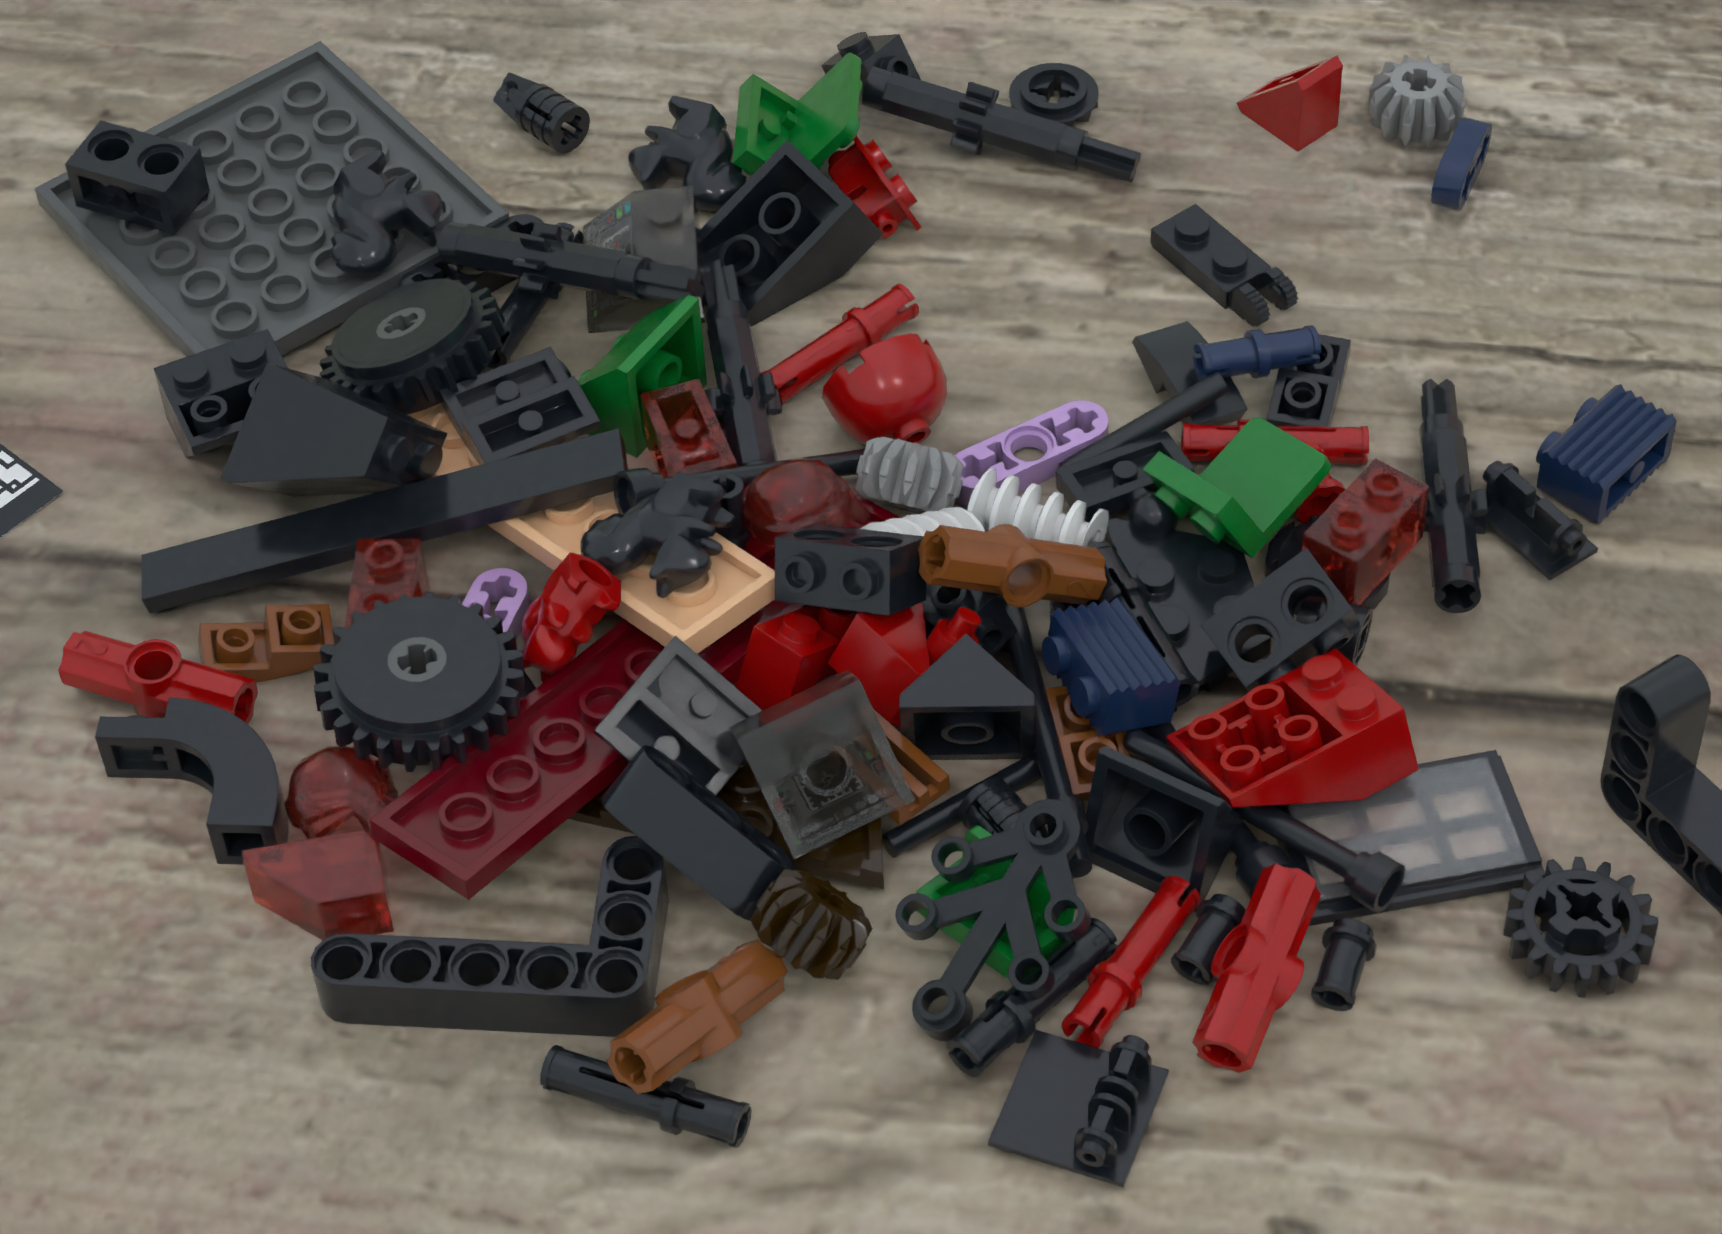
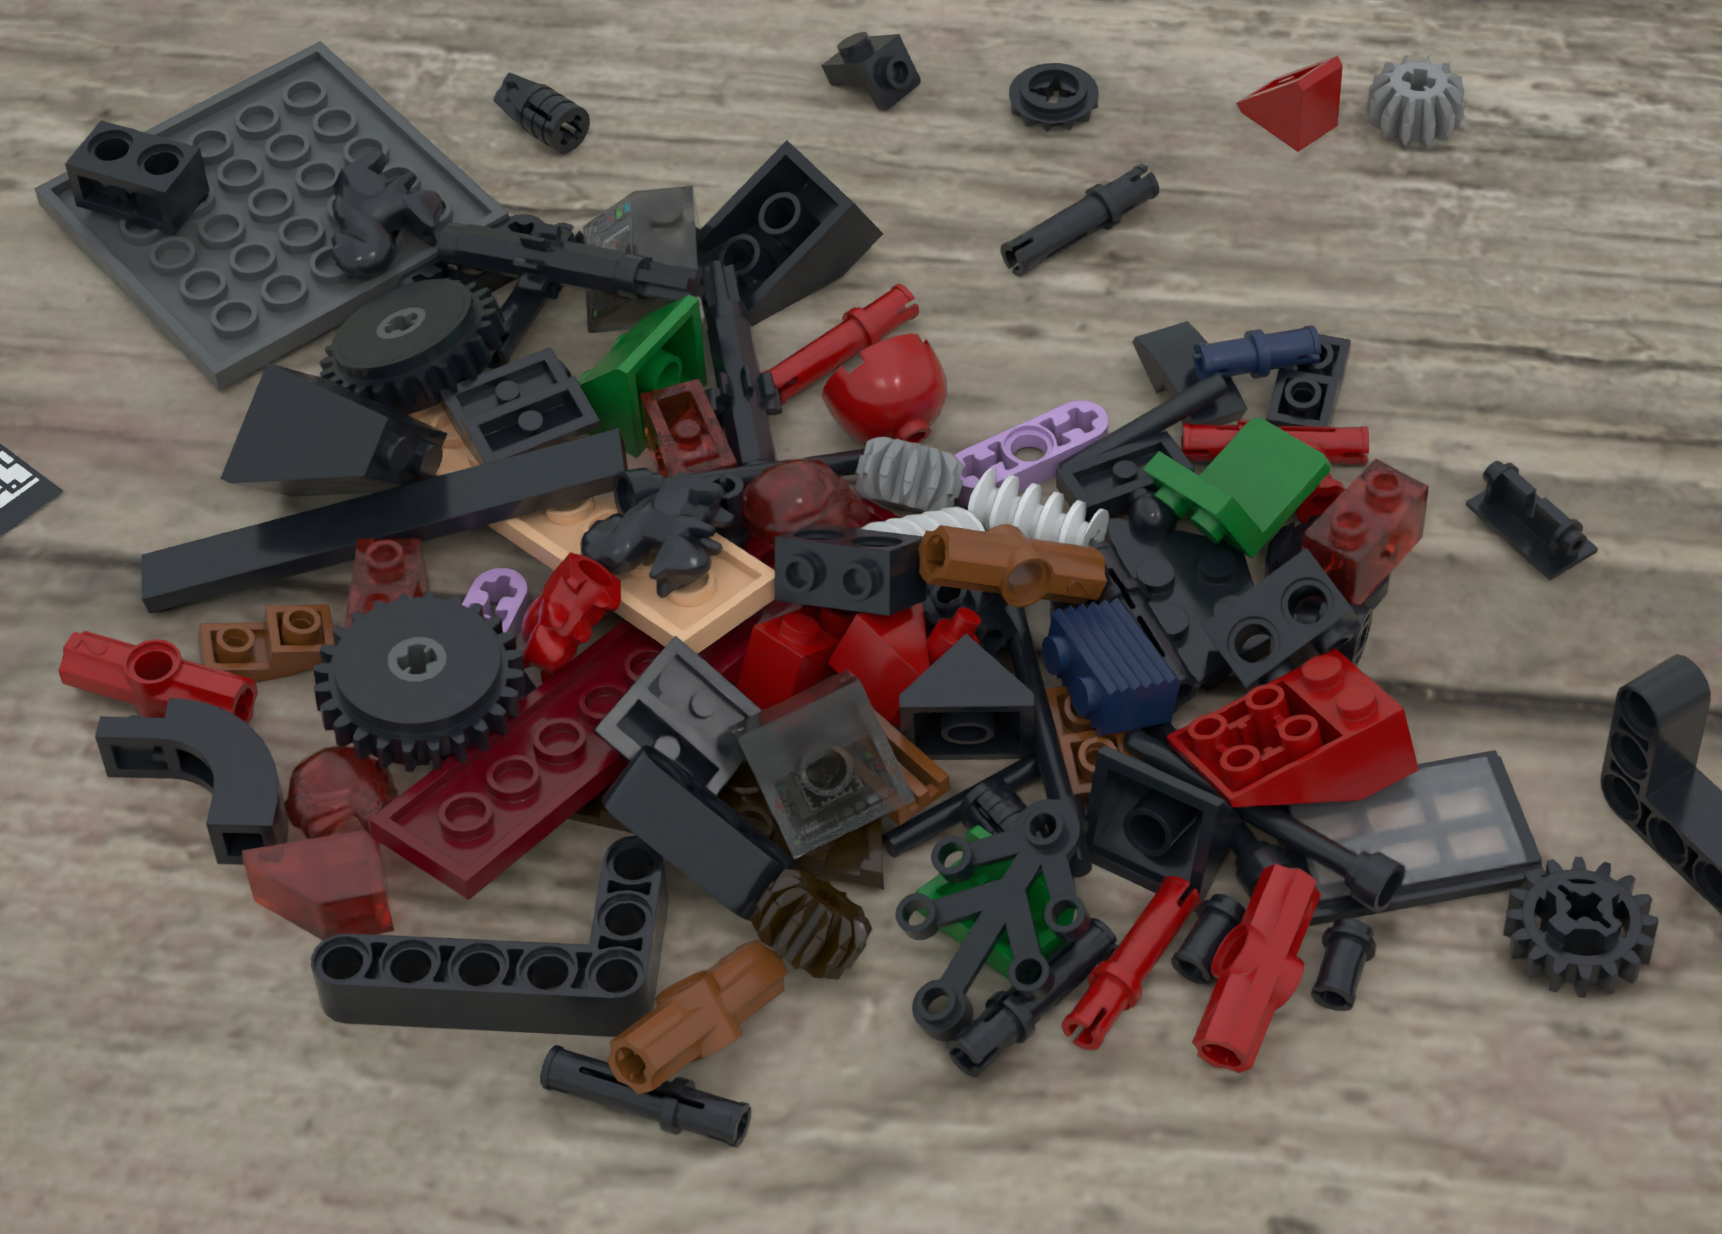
(213, 389): black slope -> none
(693, 149): black animal -> none
(813, 124): green bracket -> none
(863, 169): red hinge -> none
(979, 119): black piece -> none
(1081, 1106): black hinge -> none
(1097, 210): none -> black pin
(1222, 265): black hinge -> none
(1452, 509): black piece -> none
(1461, 163): dark blue beam -> none
(1605, 452): dark blue brick -> none

